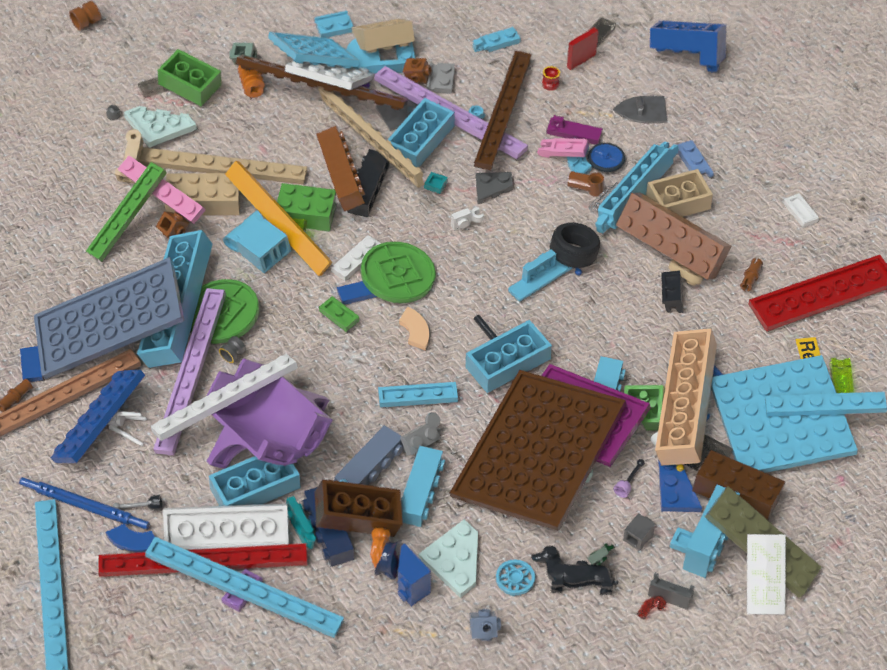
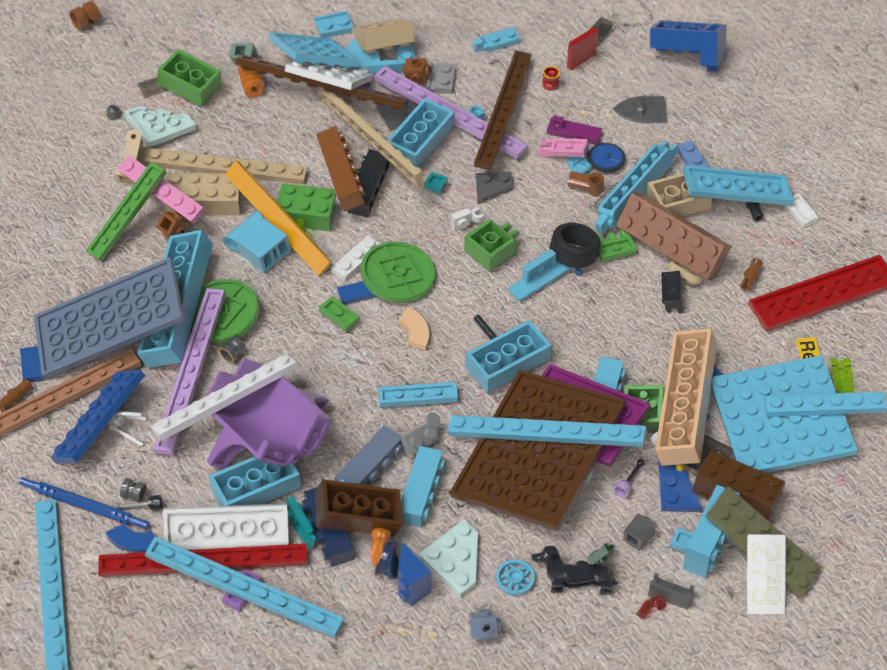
(133, 490): none -> dark grey wheel
(491, 244): none -> bright green hinge
(547, 431): none -> medium azure plate
(616, 247): none -> bright green plate
(737, 185): none -> medium azure plate
(755, 211): none -> black pin

